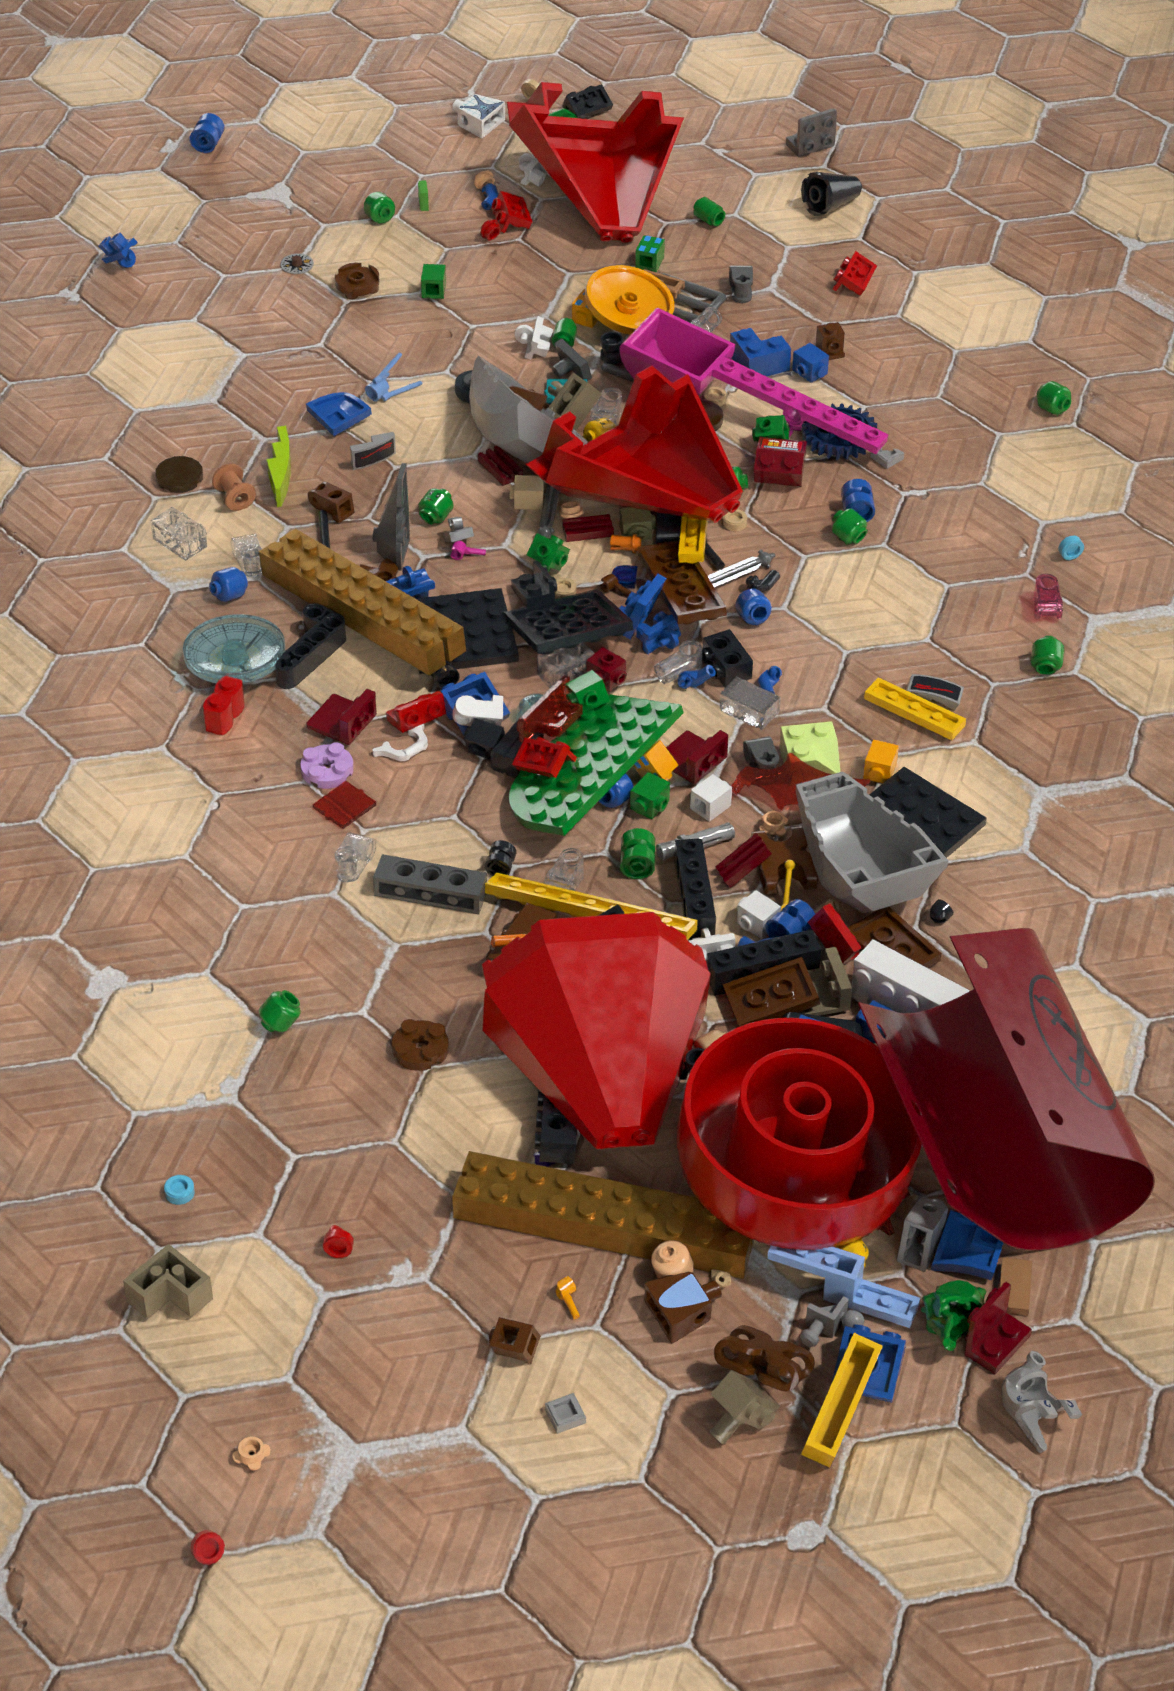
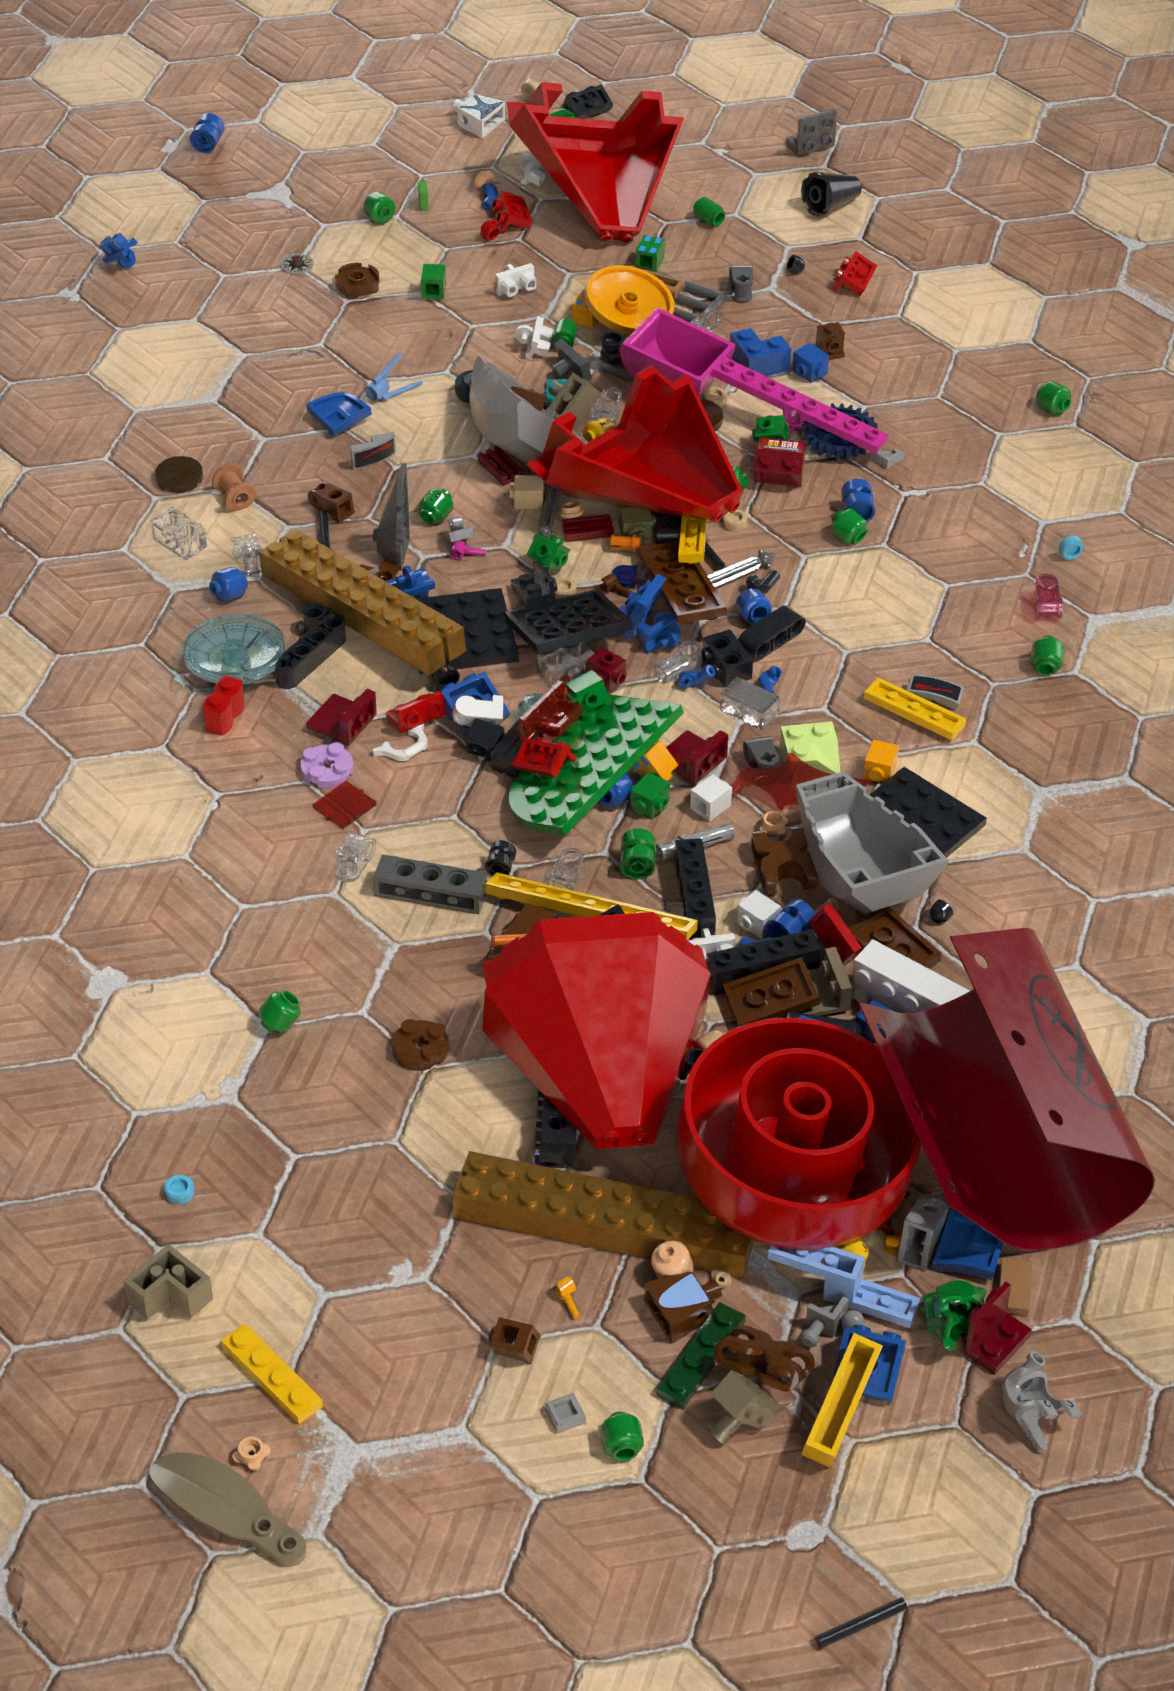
(207, 1547): red tile -> none
(225, 1504): none -> dark tan plant
(272, 1373): none -> yellow plate
(280, 466): lime slope -> none
(338, 1242): red tile -> none
(514, 279): none -> white hips
(622, 1436): none -> green head
(698, 1357): none -> dark green plate
(743, 860): dark red tile -> none
(772, 632): none -> black beam
(789, 865): yellow hinge -> none
(795, 264): none -> black hinge
(860, 1622): none -> black bar
(893, 1243): none -> light orange hand

